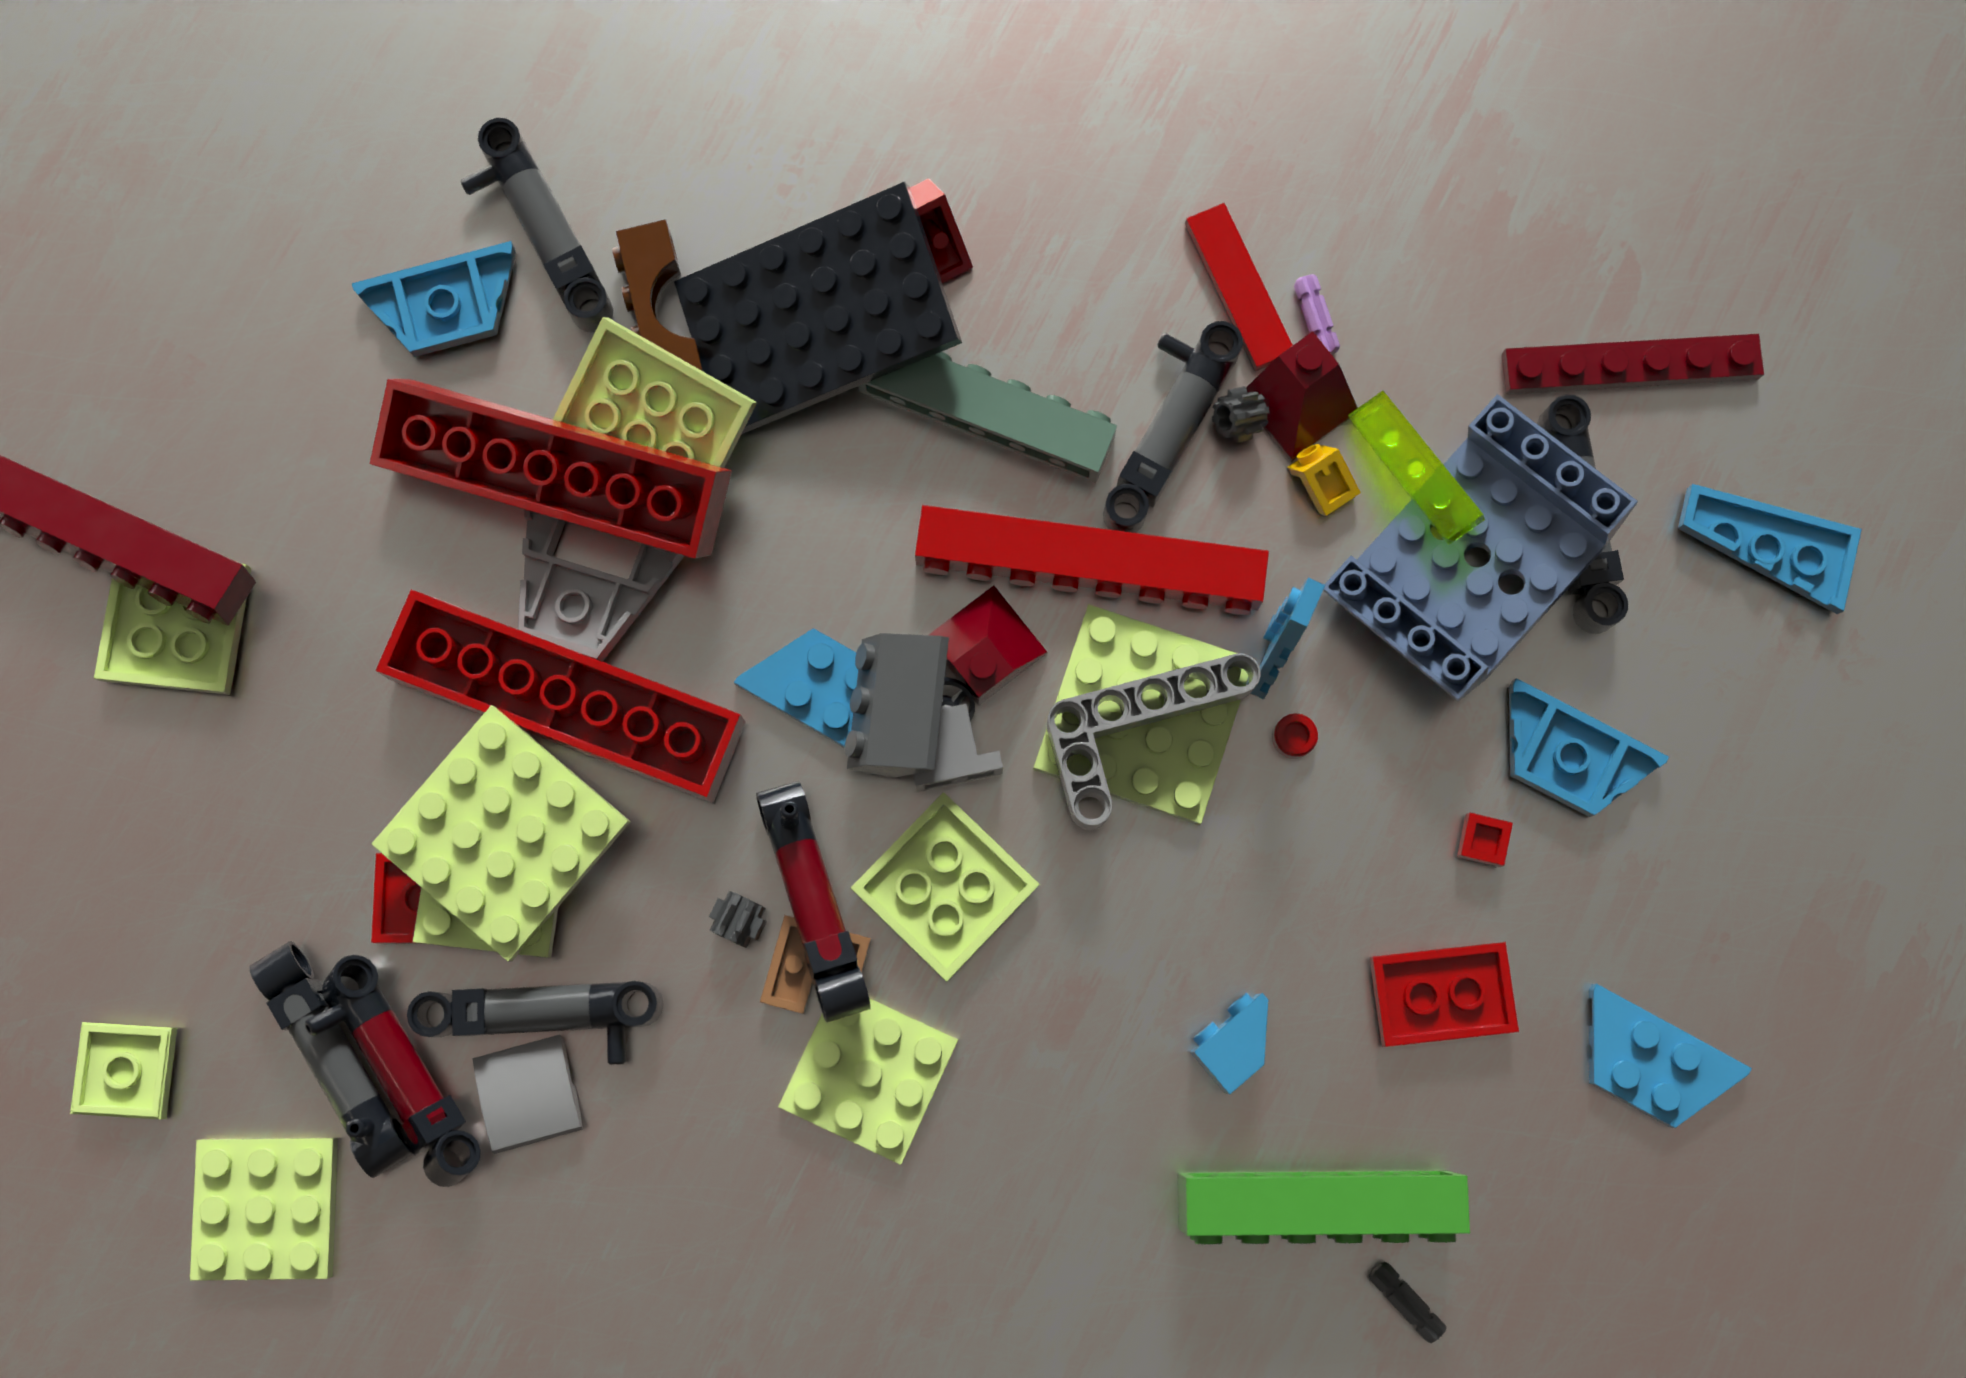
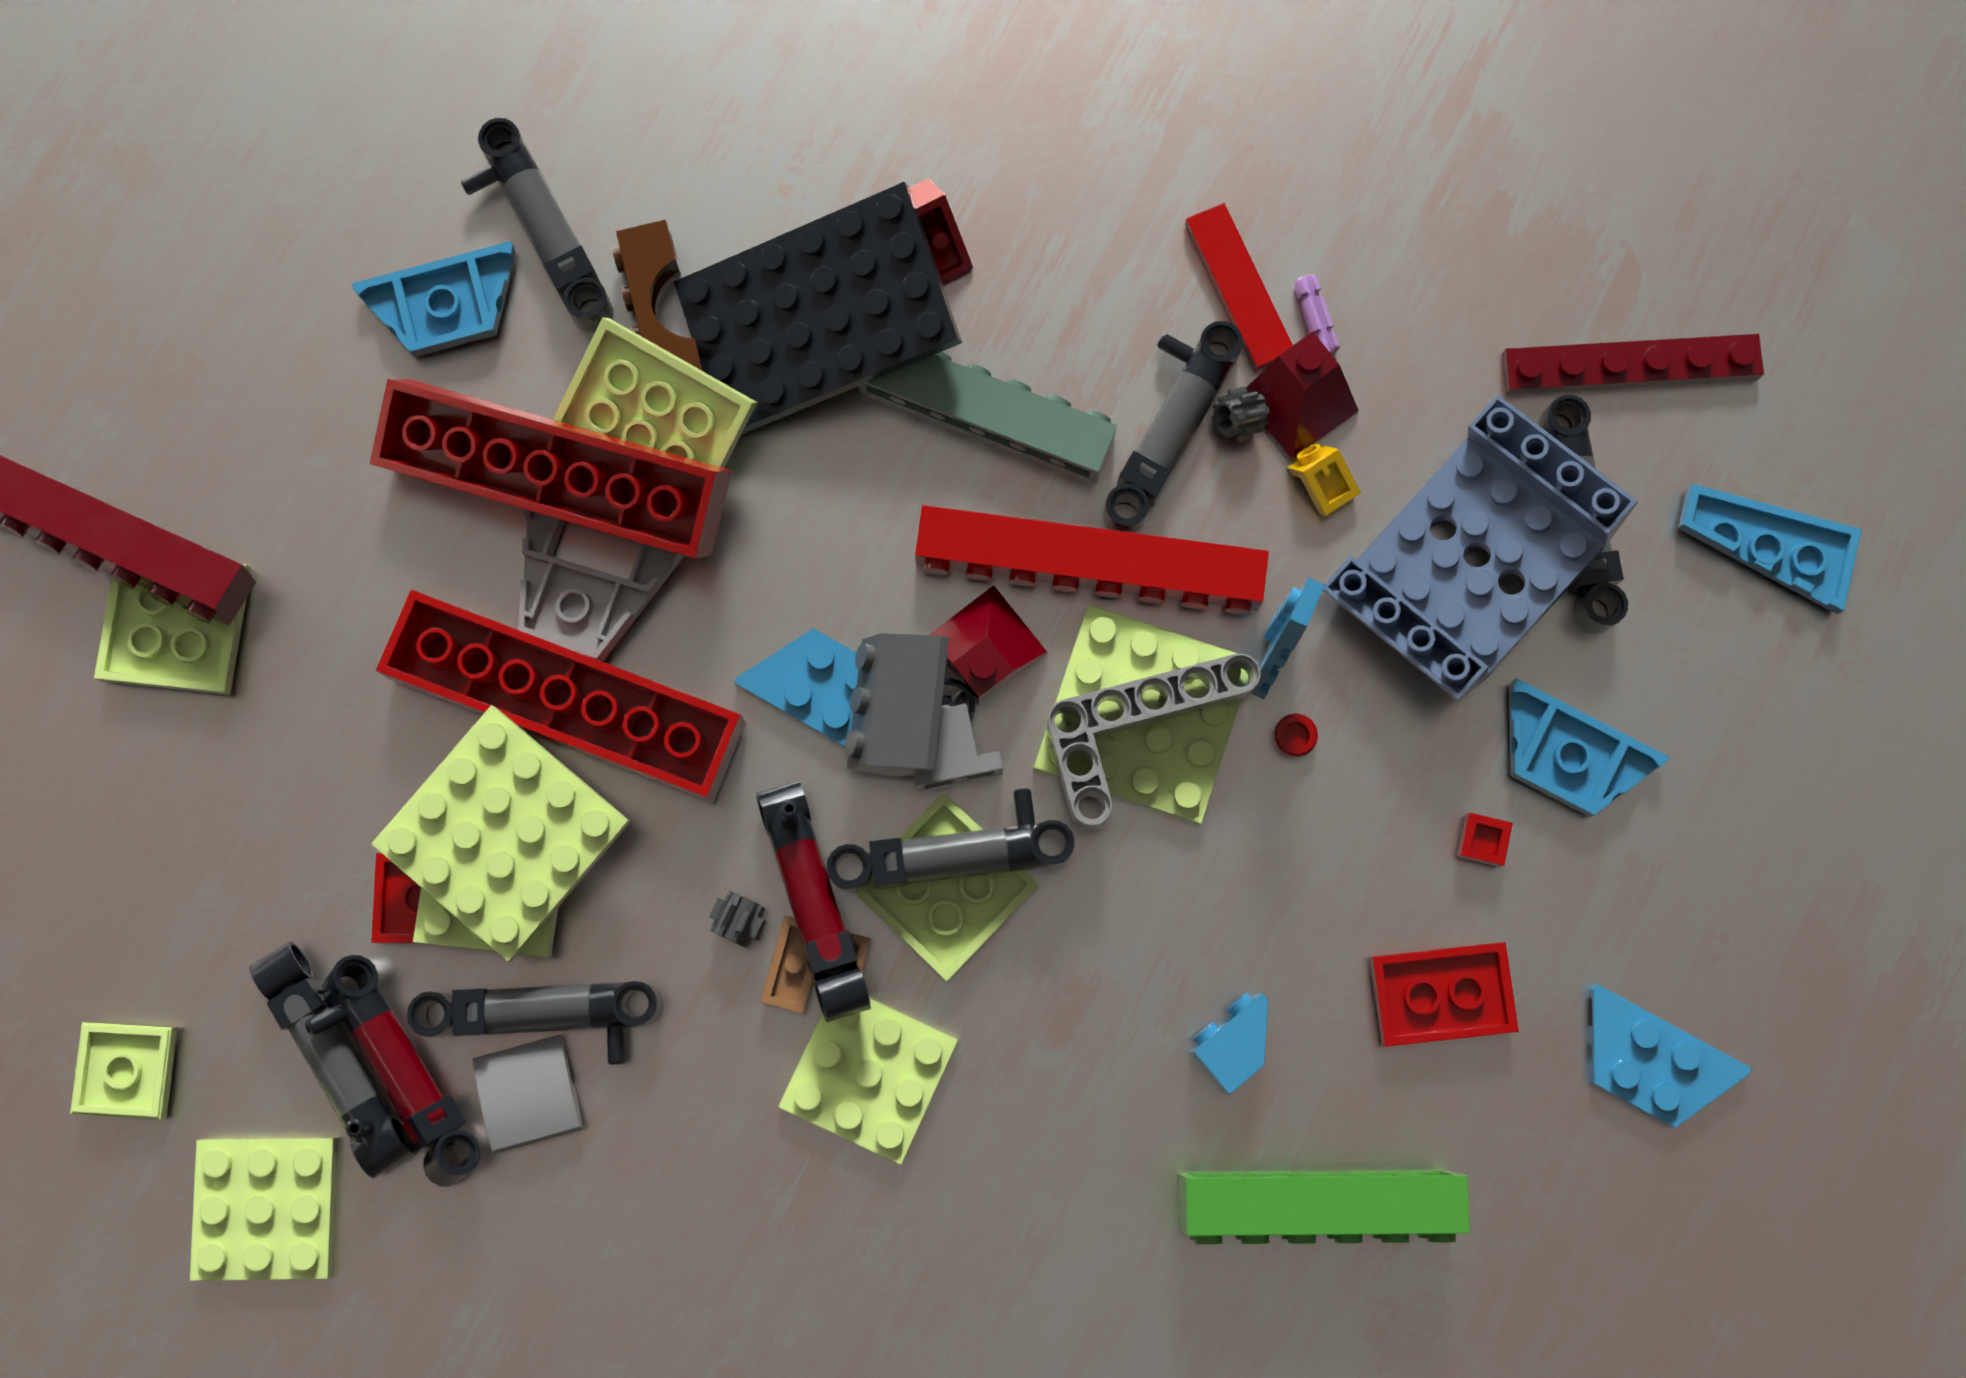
(955, 855): none -> piece
(1407, 1302): dark grey axle -> none
(1416, 467): clear neon green tile -> none

